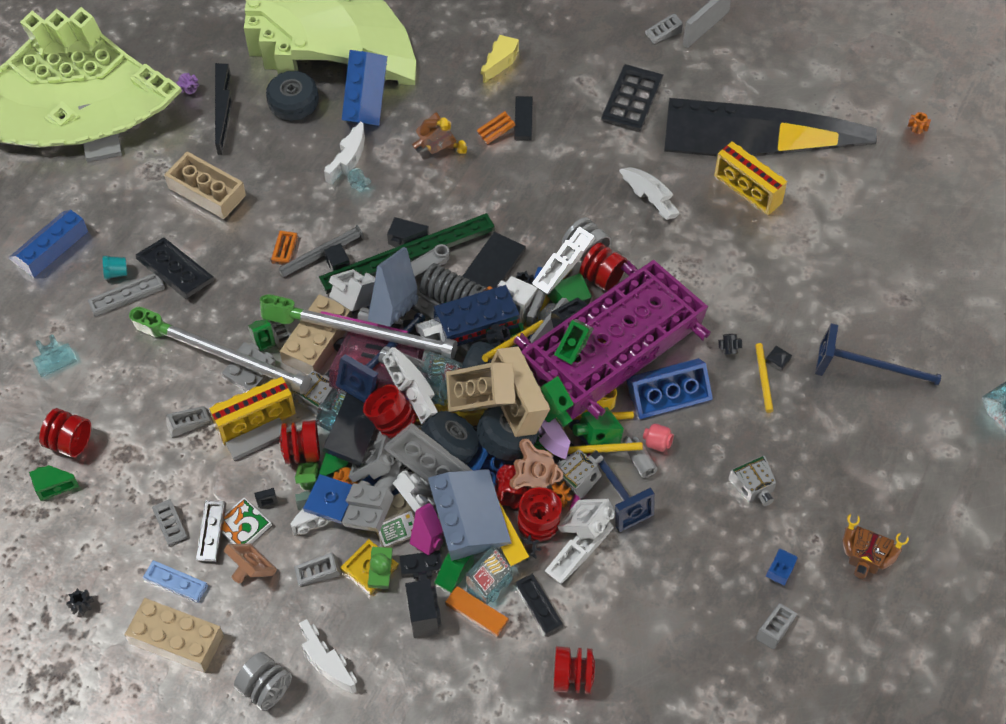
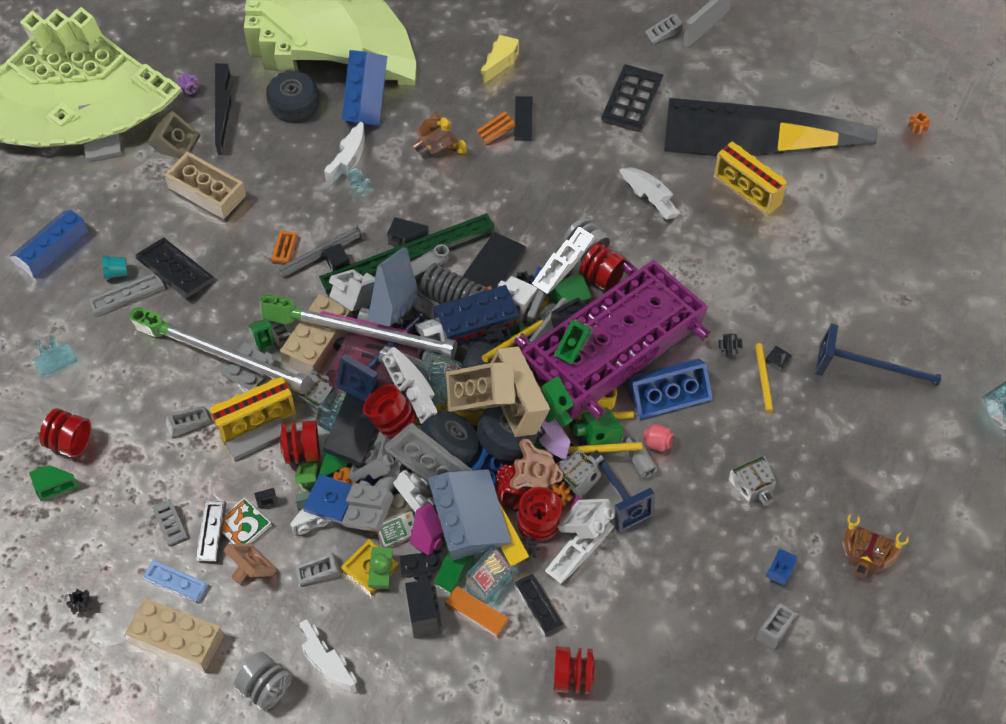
(173, 136): none -> dark tan slope

